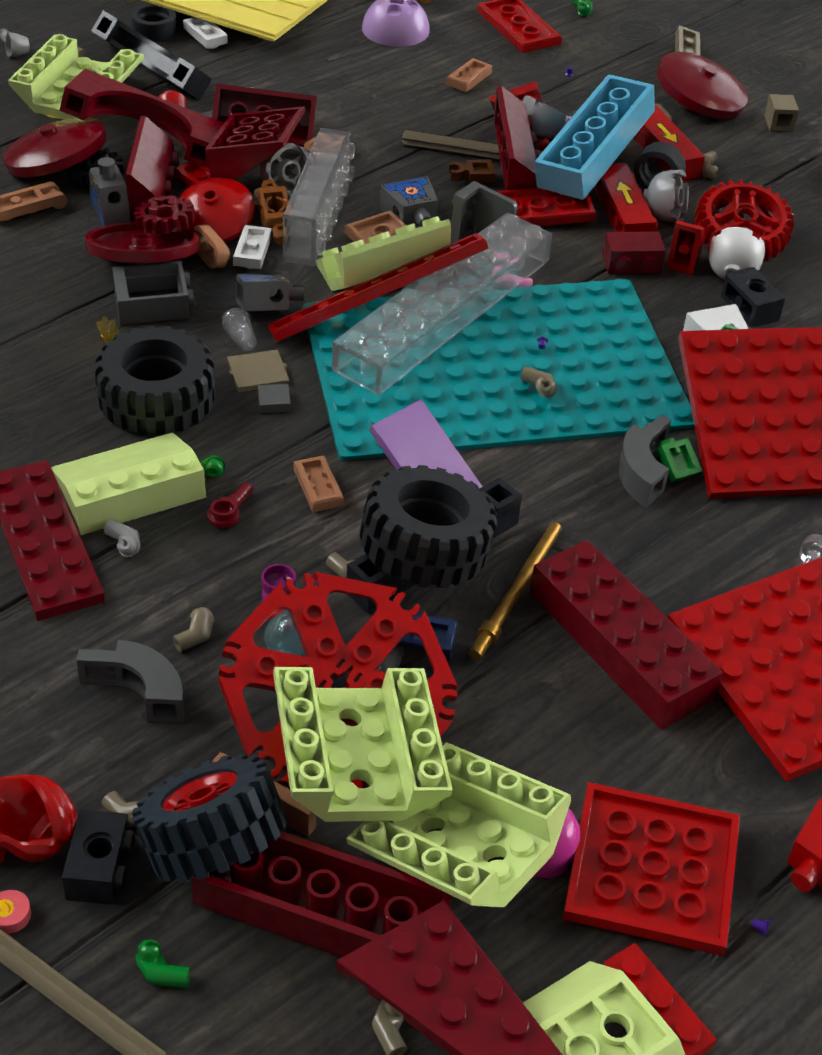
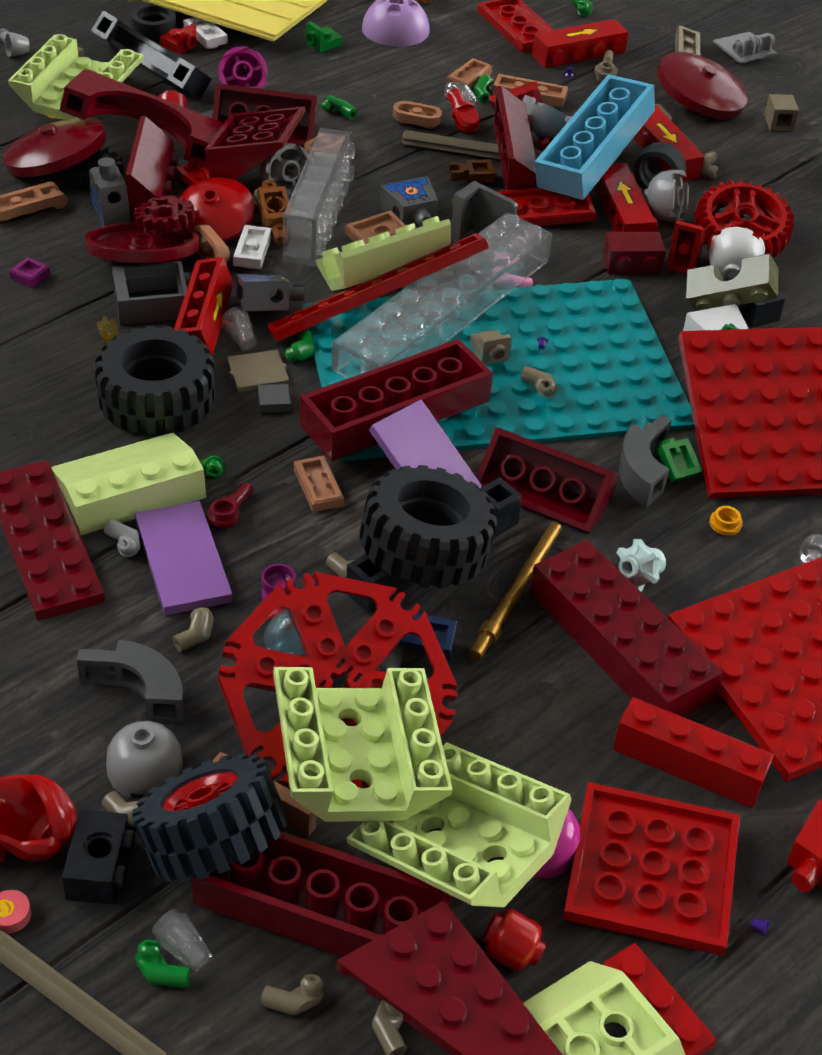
(29, 272): none -> magenta tile
(142, 757): none -> light grey cylinder
(180, 39): none -> red bracket
(181, 939): none -> clear cone
(183, 558): none -> medium lavender tile
(206, 301): none -> red brick
(243, 68): none -> dark pink cylinder
(297, 1000): none -> dark tan arm
(302, 349): none -> green arm
(322, 38): none -> green bracket
(342, 106): none -> green arm
(417, 114): none -> nougat plate
(444, 378): none -> dark red brick
(463, 112): none -> red arm
(466, 91): none -> clear arm
(482, 87): none -> green arm
(491, 346): none -> dark tan bracket
(513, 940): none -> red head
(549, 479): none -> dark red slope
(551, 94): none -> nougat plate
(579, 43): none -> red brick
(605, 67): none -> dark tan plate
(641, 563): none -> light aqua rock
(692, 752): none -> red brick
(726, 520): none -> light orange plate
(747, 46): none -> light grey hinge
(754, 283): none -> arch

